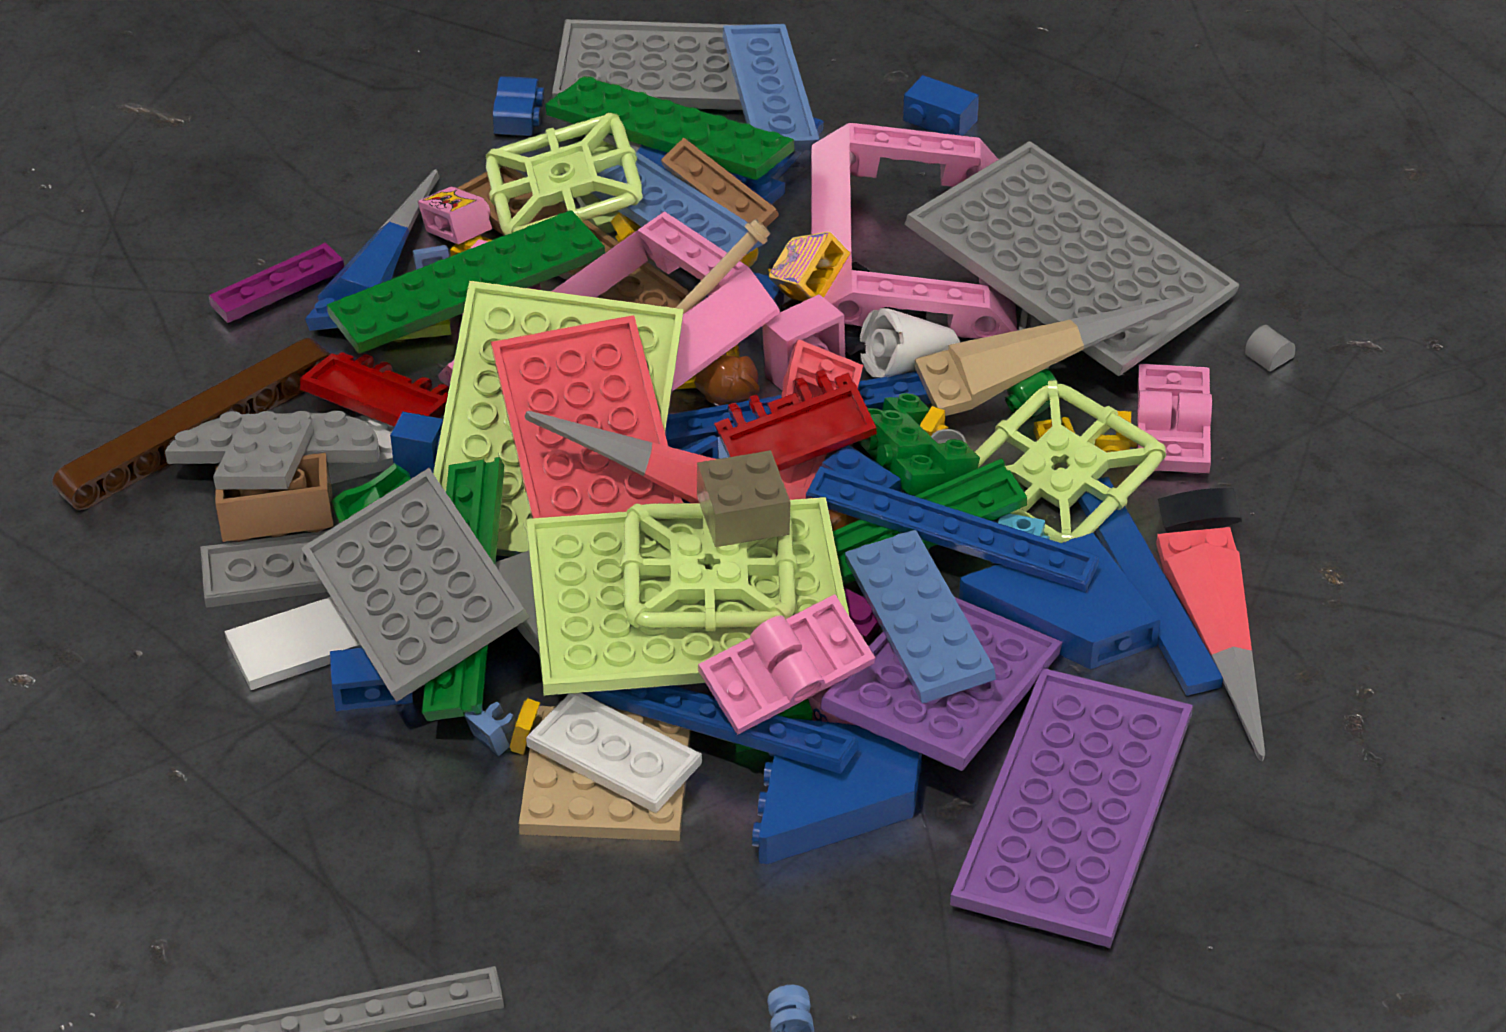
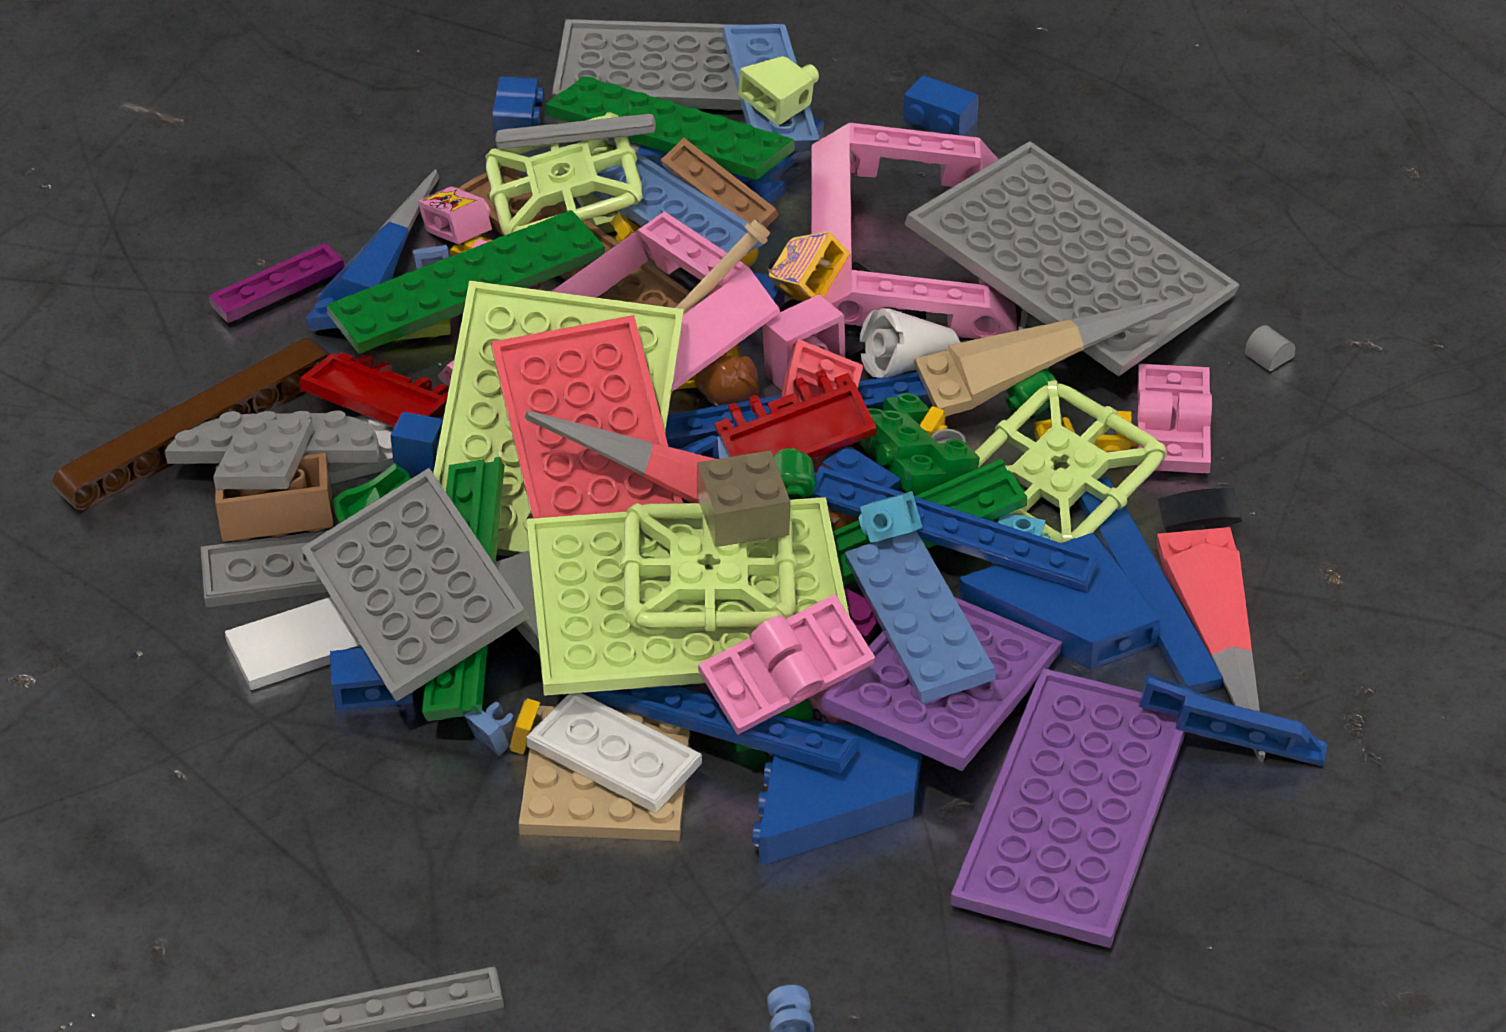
(575, 131): none -> light grey axle
(777, 87): none -> yellowish green torso
(796, 473): none -> green head
(890, 517): none -> medium azure brick
(1231, 723): none -> blue wedge

